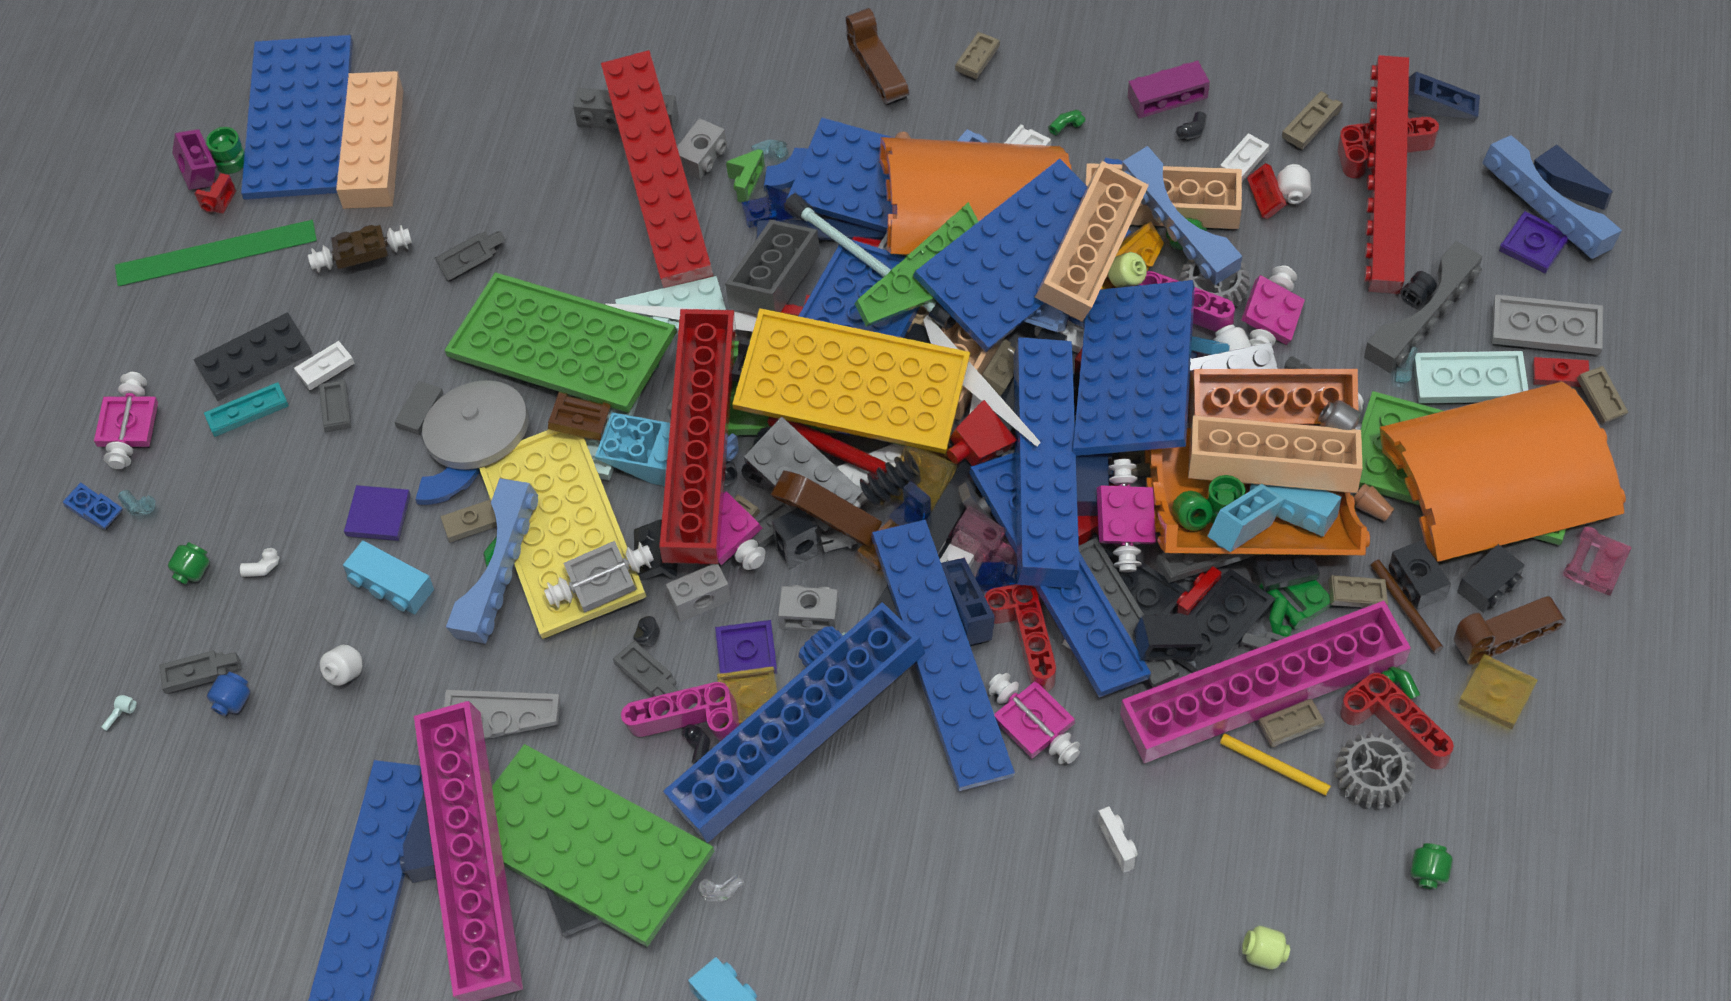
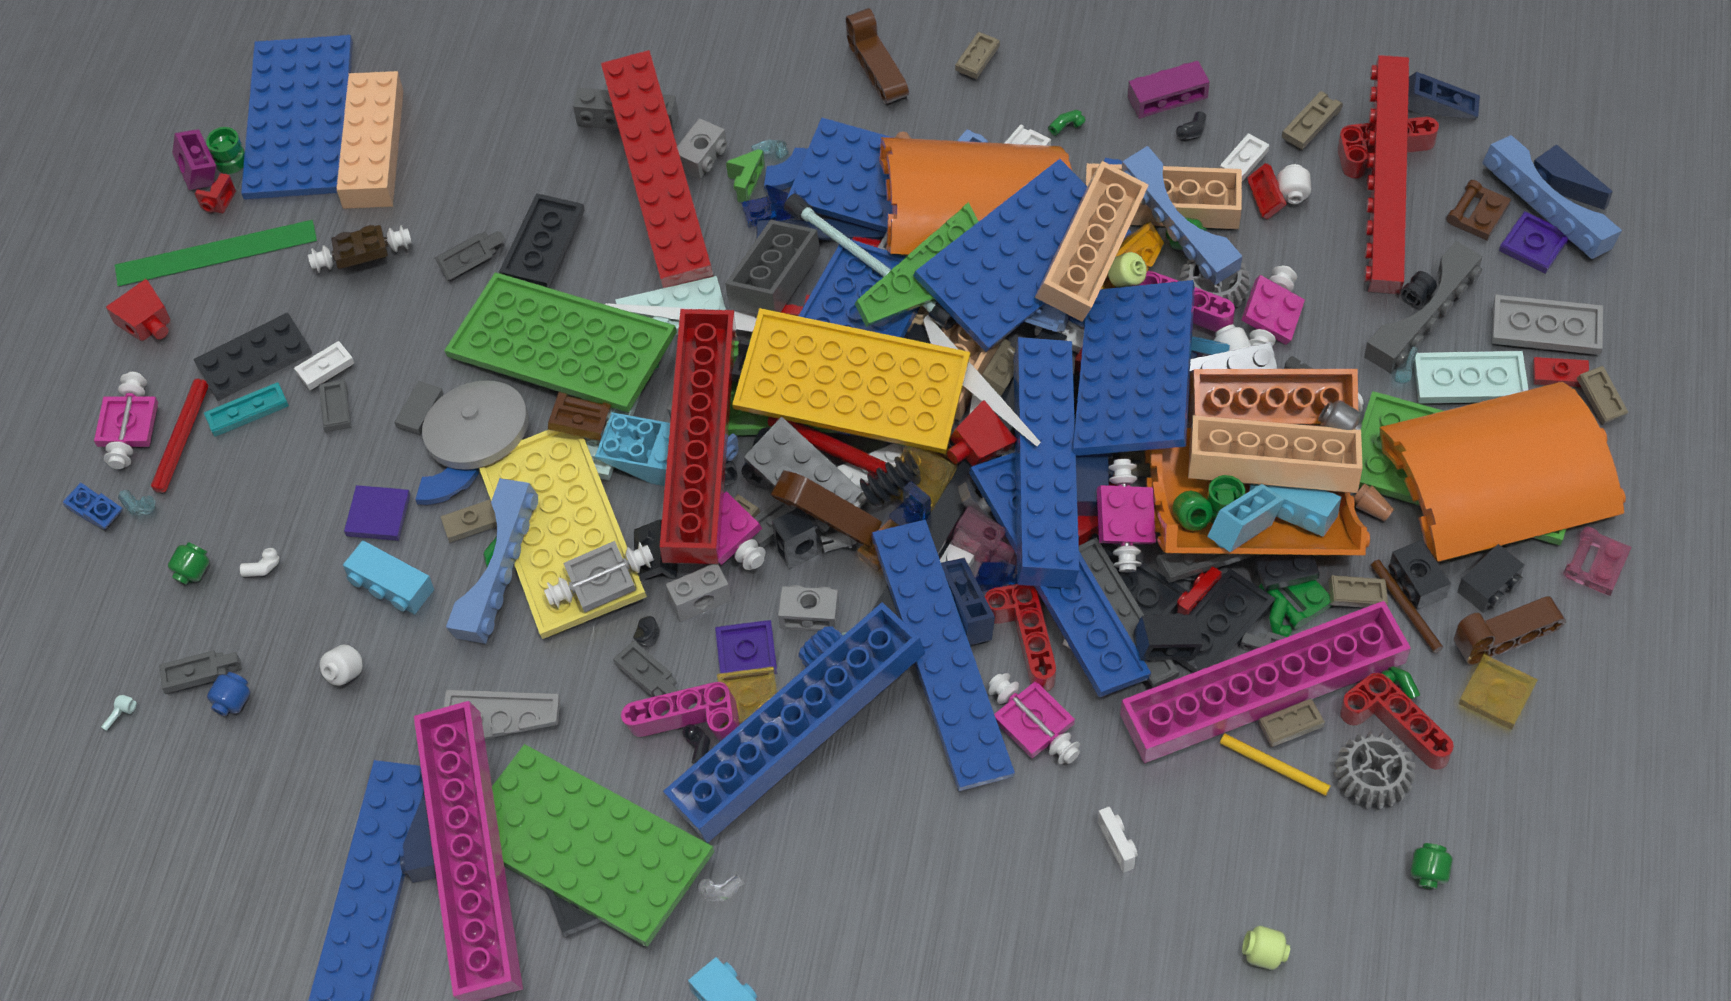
(140, 312): none -> red torso
(179, 435): none -> red axle
(542, 239): none -> black plate
(1486, 214): none -> reddish brown plate

